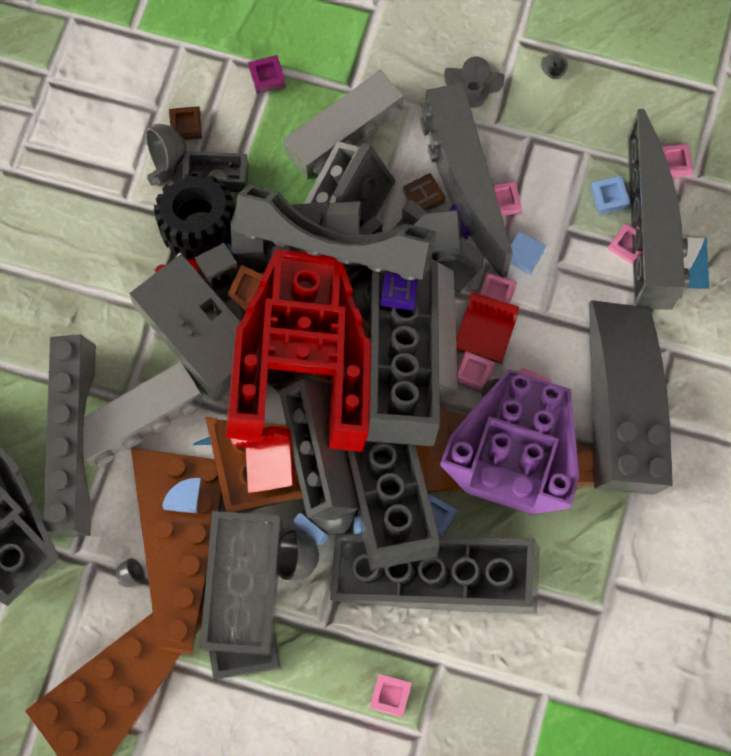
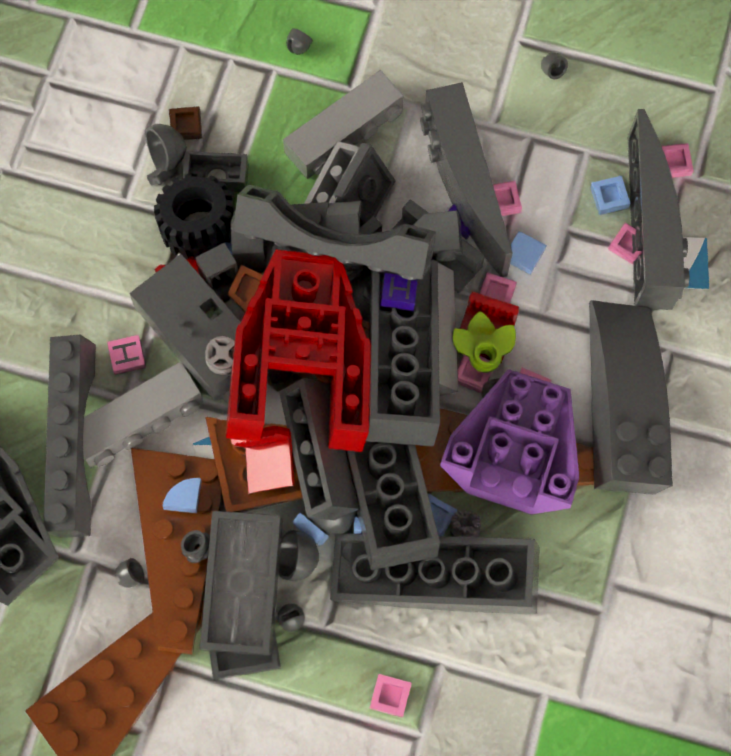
(126, 354): none -> bright pink tile
(191, 542): none -> dark grey plate
(220, 349): none -> light grey wheel
(266, 74): magenta plate -> none
(292, 624): none -> dark grey hinge
(298, 41): none -> dark grey hinge
(424, 192): reddish brown tile -> none
(461, 521): none -> light grey bush
(476, 80): dark grey plate -> none
(484, 339): none -> lime plate

